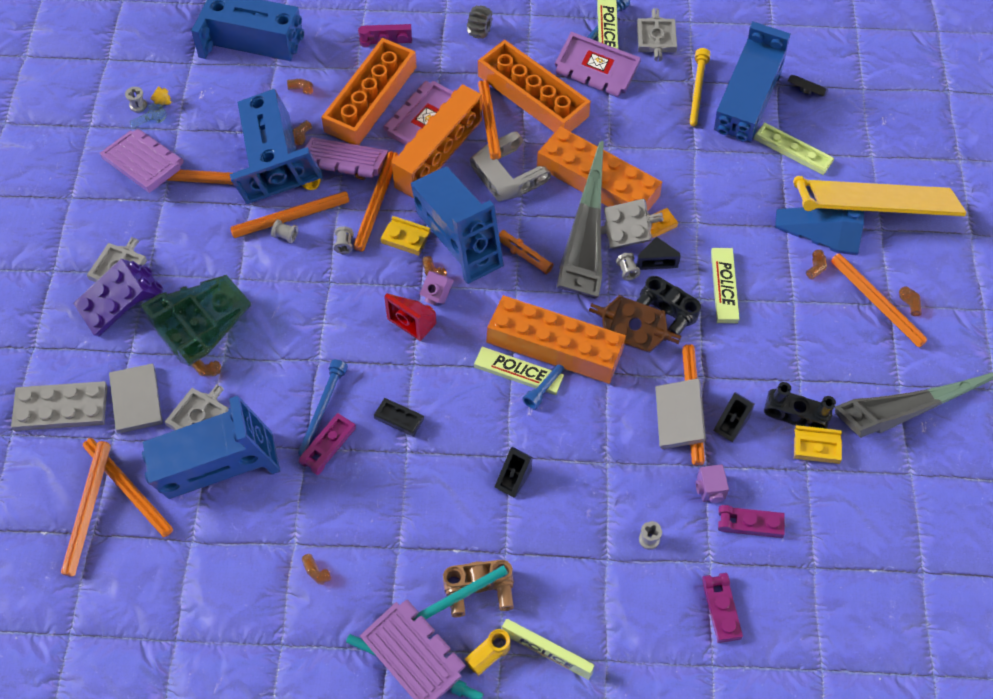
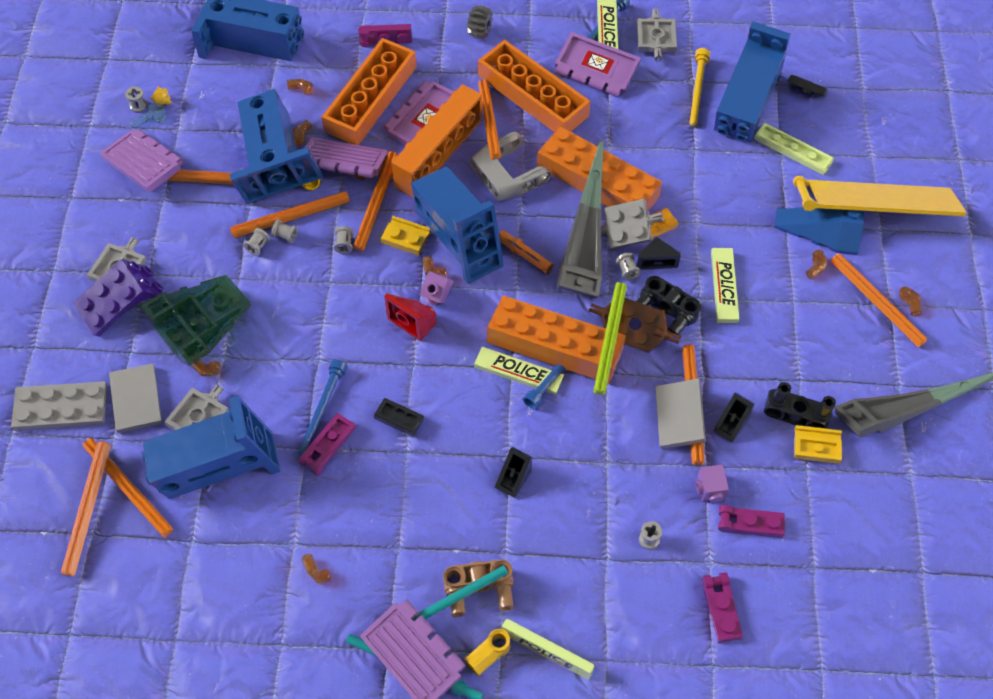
(257, 241): none -> light grey bush
(610, 339): none -> lime axle

